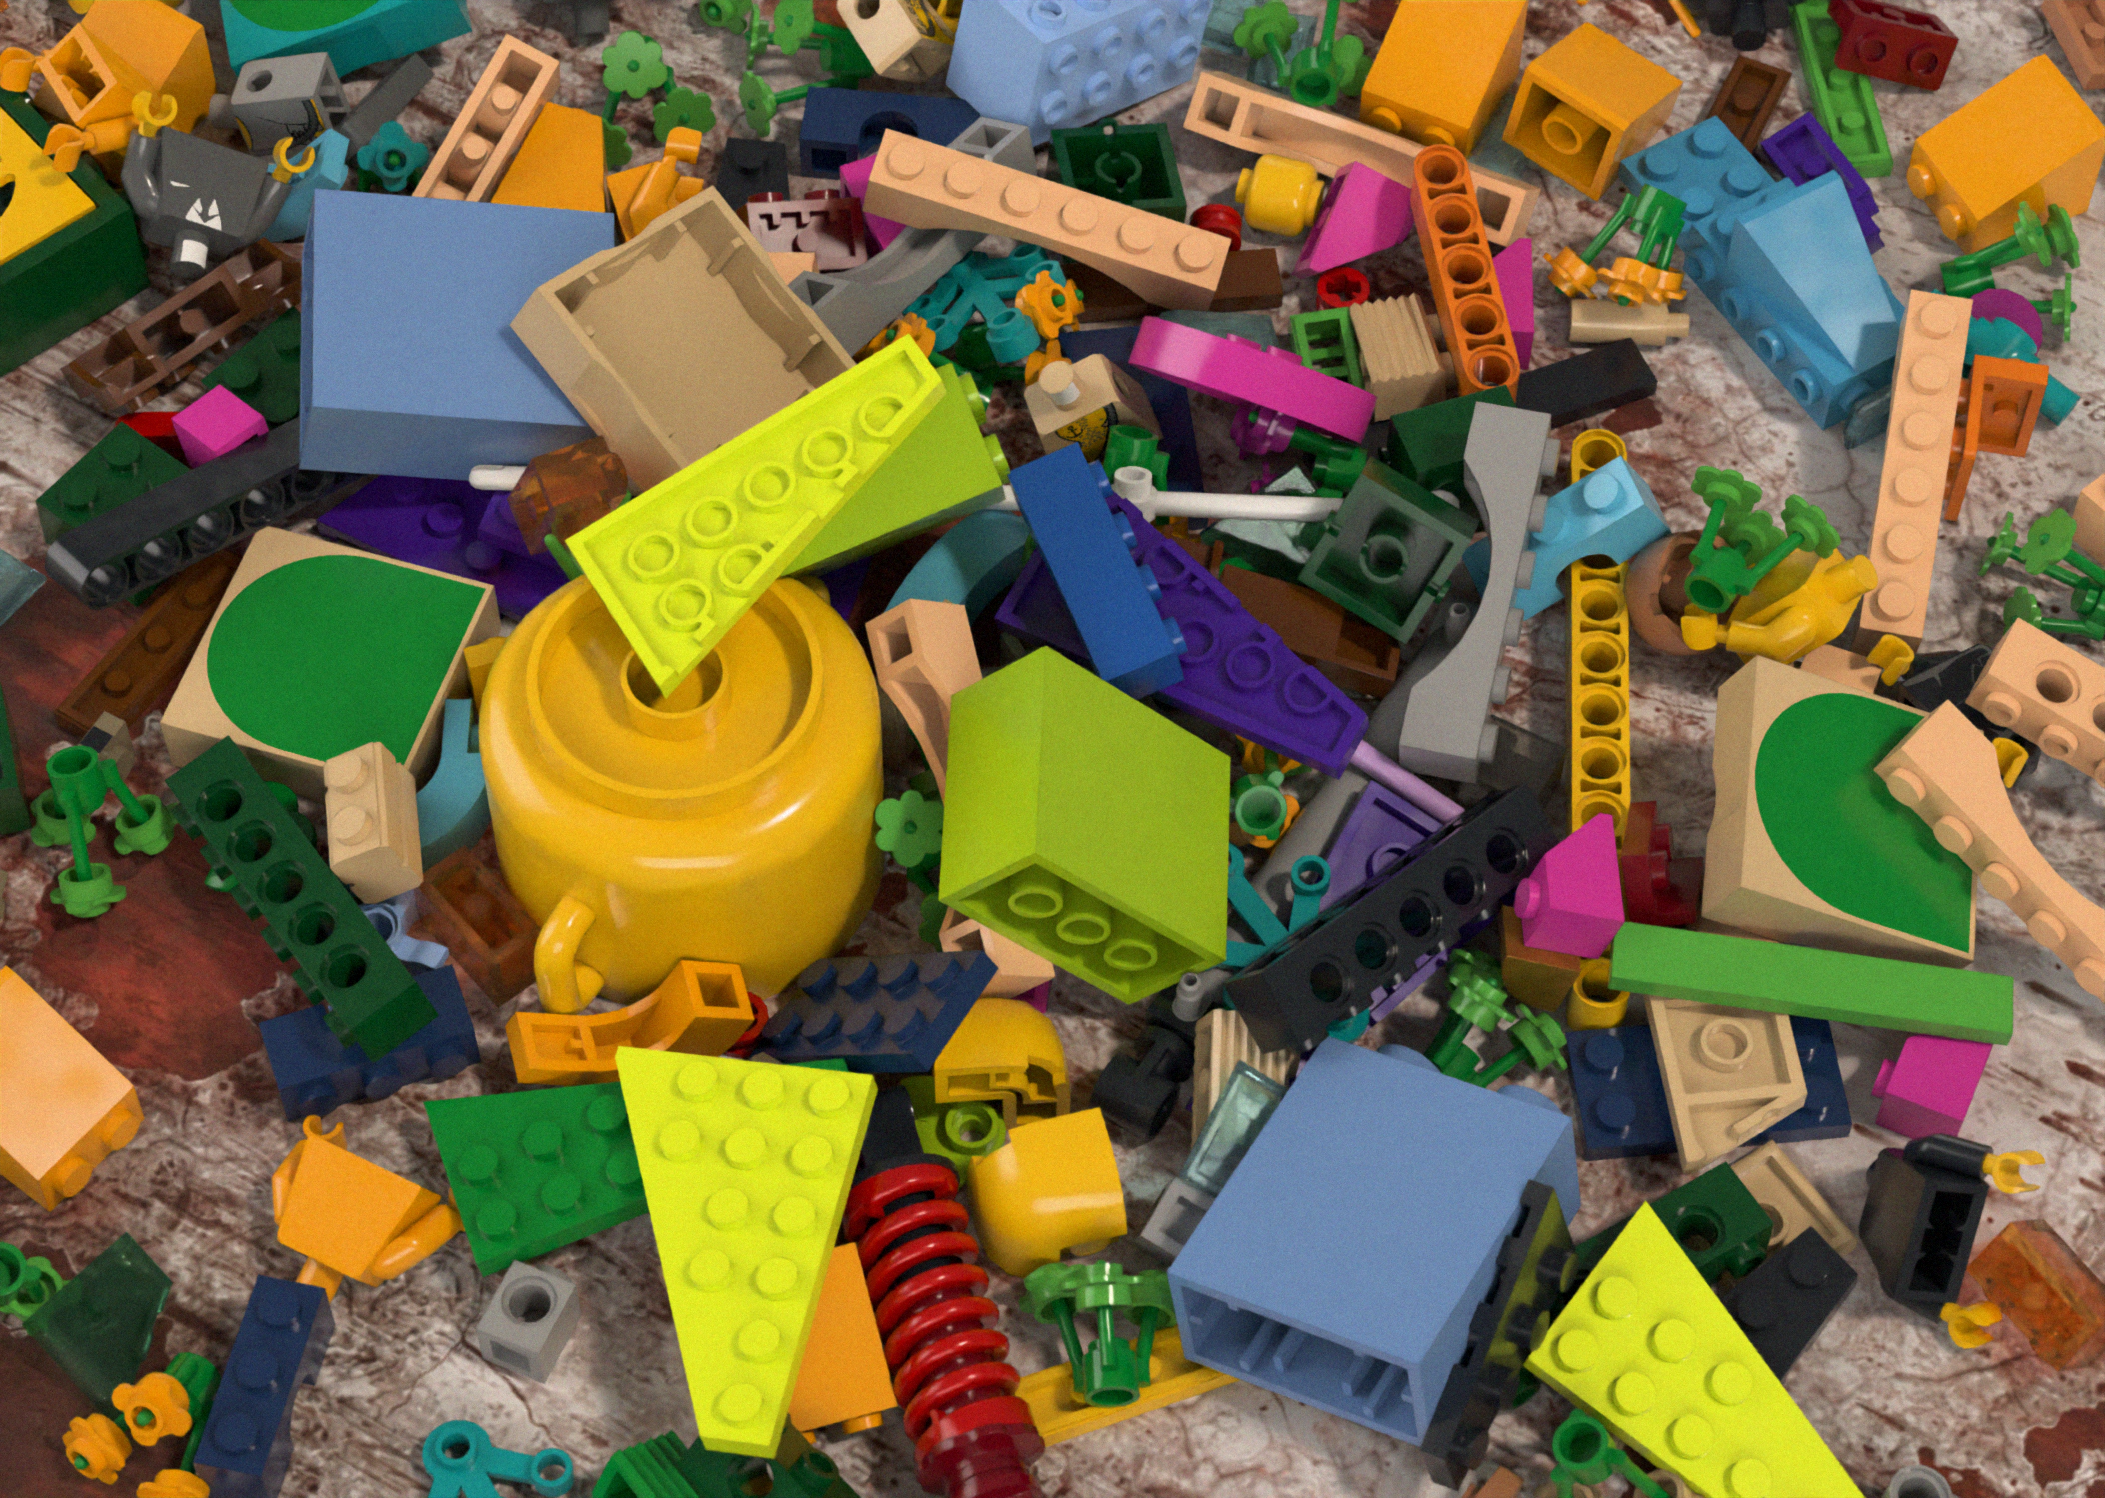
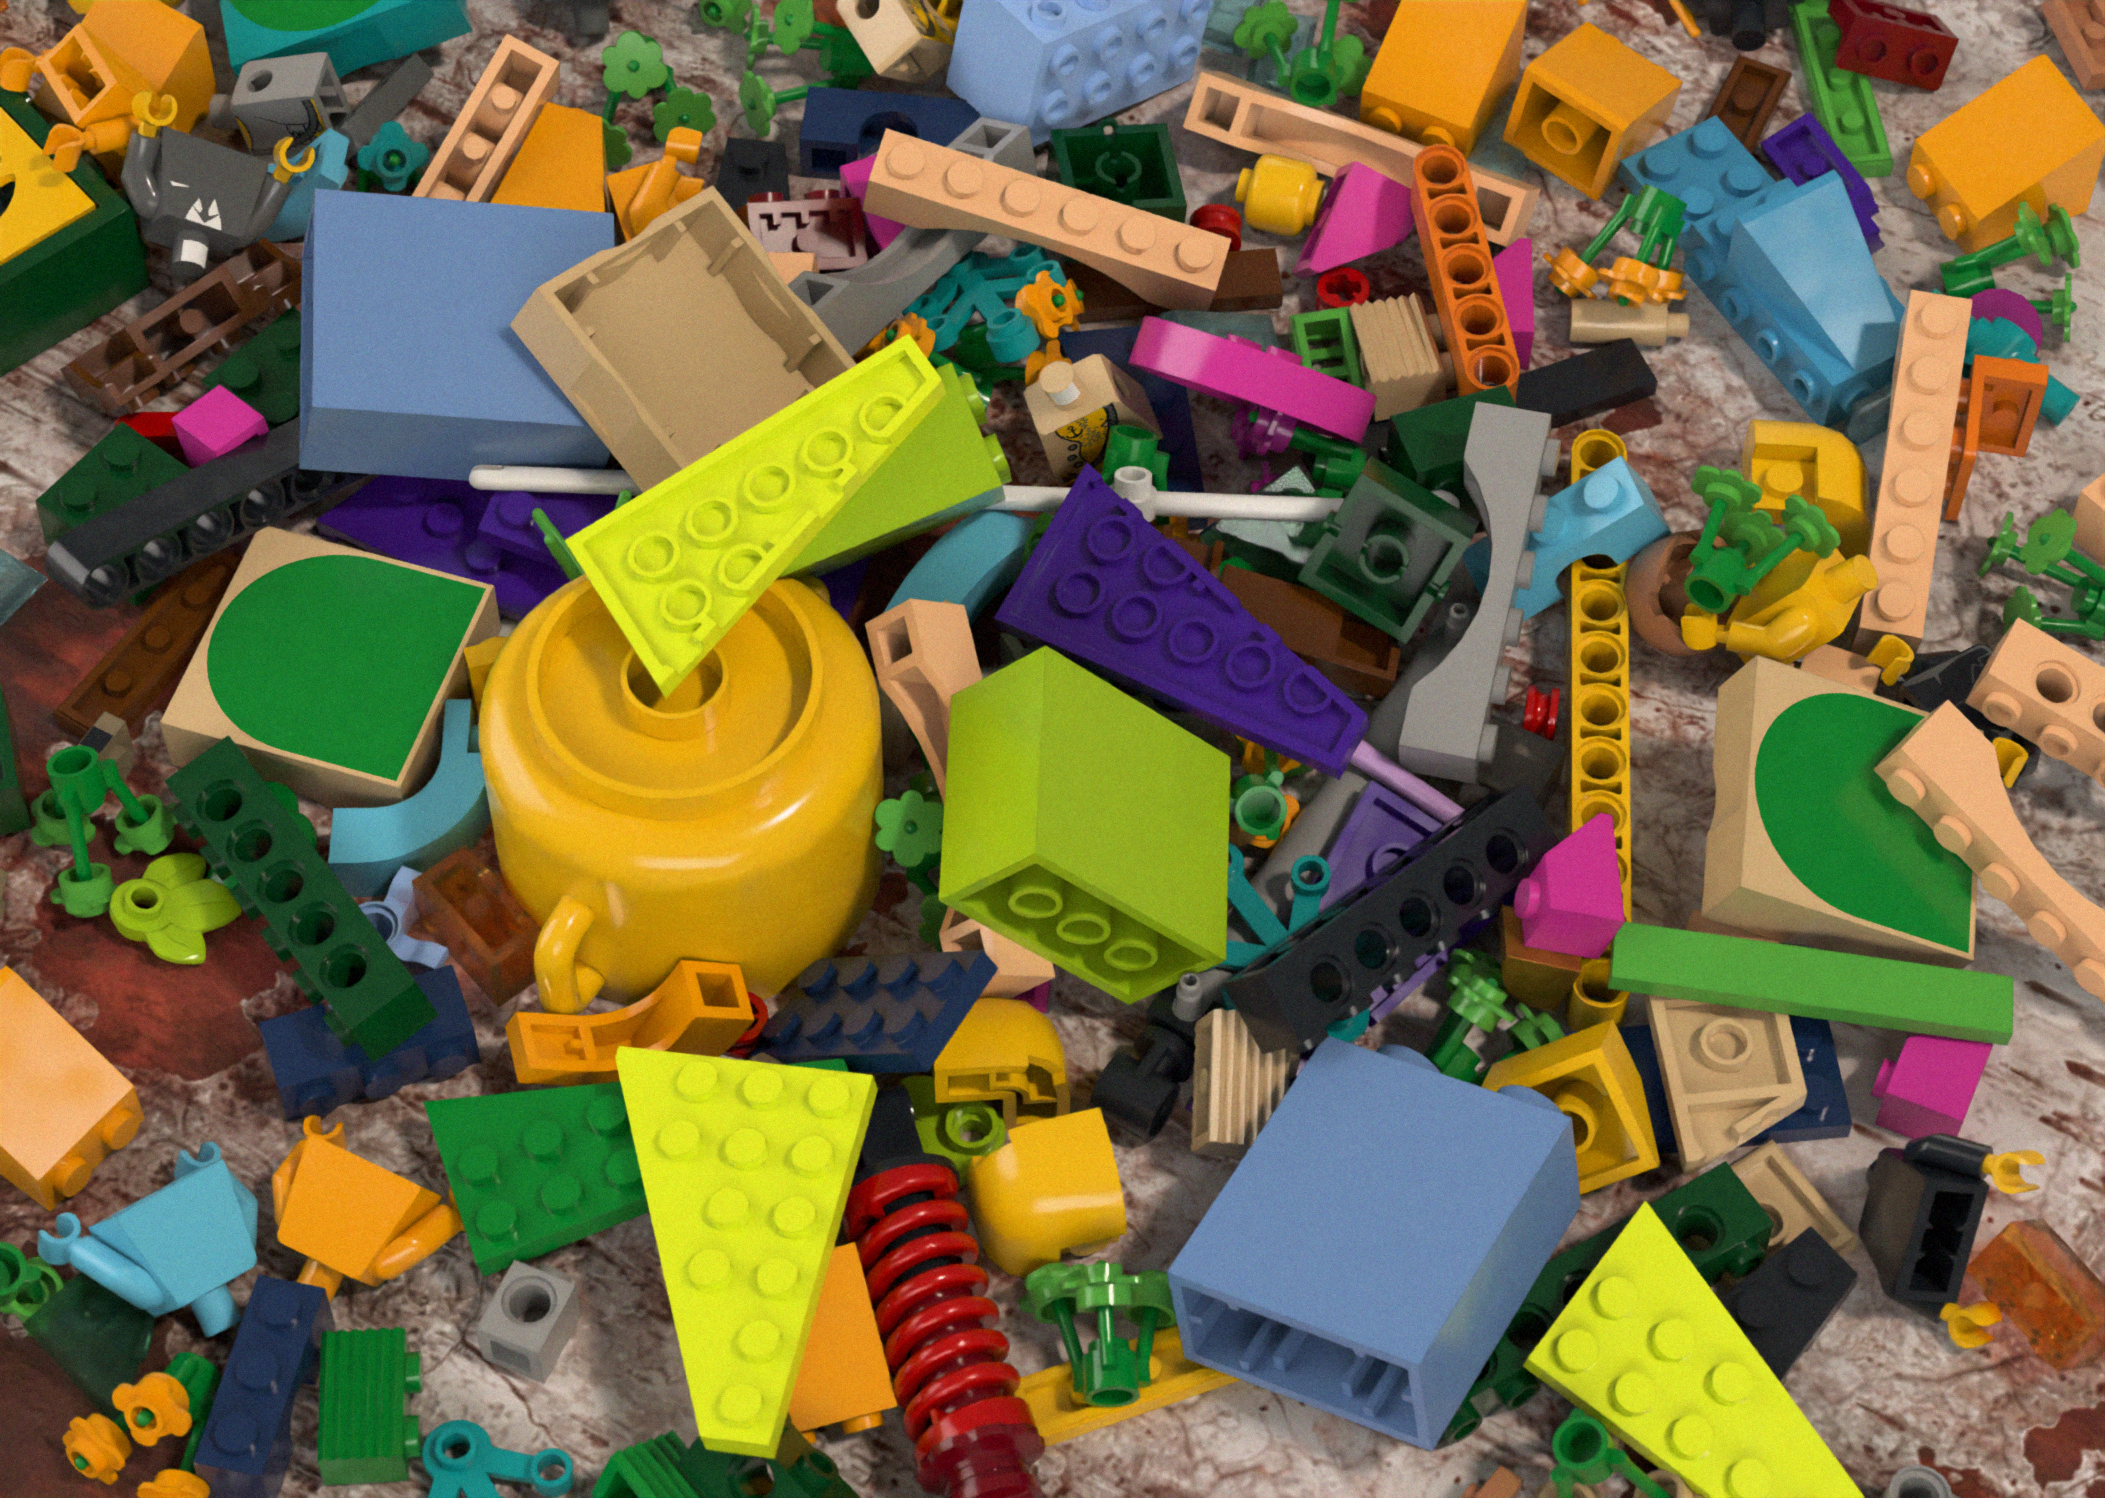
(170, 1244): none -> medium azure torso
(180, 908): none -> lime plate
(366, 1406): none -> green brick
(372, 823): tan brick -> none
(567, 492): clear orange brick -> none
(1095, 573): blue brick -> none
(1171, 1221): light grey brick -> none
(1231, 1128): clear light blue tile -> none
(1501, 1338): black wing -> none
(1541, 712): none -> red bush
(1601, 1090): none -> yellow slope
(1657, 885): dark red bracket -> none
(1816, 466): none -> yellow brick

